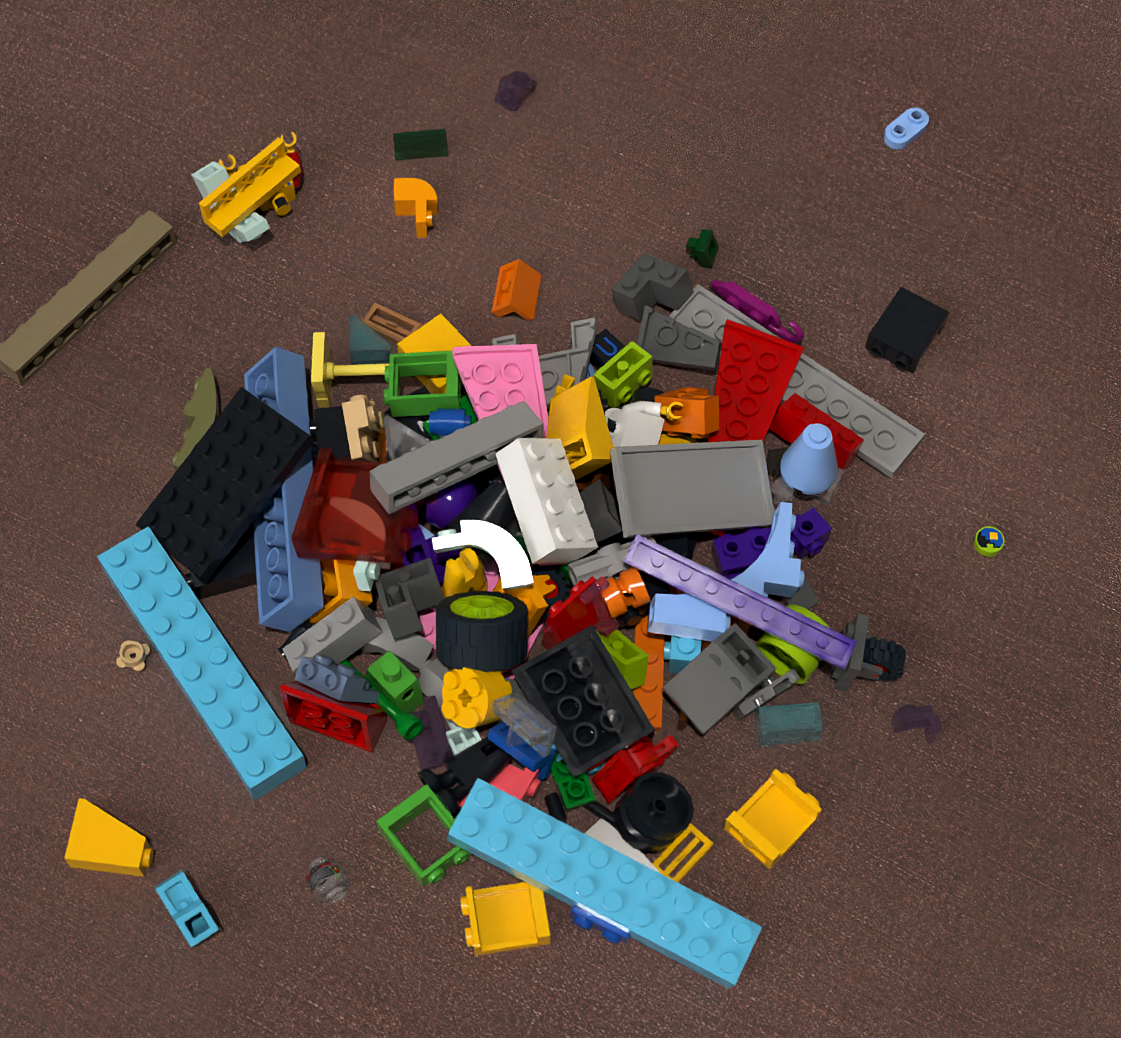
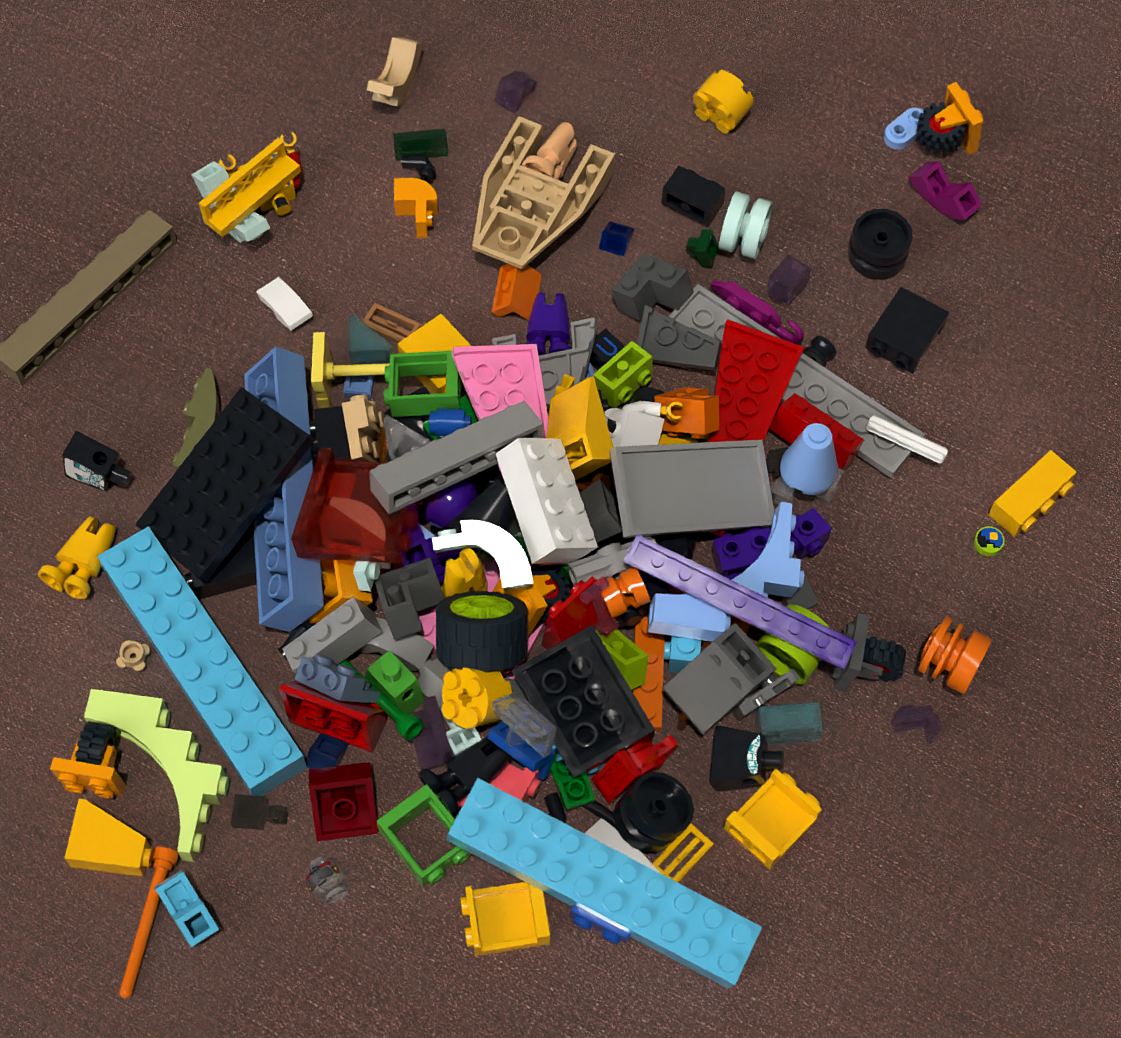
(80, 553): none -> yellow piece
(92, 763): none -> light orange plate
(93, 463): none -> black torso
(145, 724): none -> yellowish green arch
(163, 860): none -> orange piece
(252, 811): none -> clear smoke plate
(285, 303): none -> white slope
(326, 752): none -> dark blue slope
(343, 801): none -> dark red slope
(359, 386): none -> medium blue tile
(398, 72): none -> tan arch
(422, 164): none -> black arm
(529, 210): none -> tan wedge
(551, 321): none -> dark purple piece
(555, 153): none -> light nougat piece
(616, 238): none -> clear blue slope
(693, 195): none -> black brick
(722, 100): none -> yellow brick
(741, 759): none -> black torso
(745, 225): none -> light aqua wheel
(788, 279): none -> clear purple brick
(820, 350): none -> black wheel
(880, 243): none -> black wheel
(907, 439): none -> white axle
(951, 123): none -> plate
(952, 200): none -> magenta brick
(954, 654): none -> orange wheel
(1033, 494): none -> yellow brick

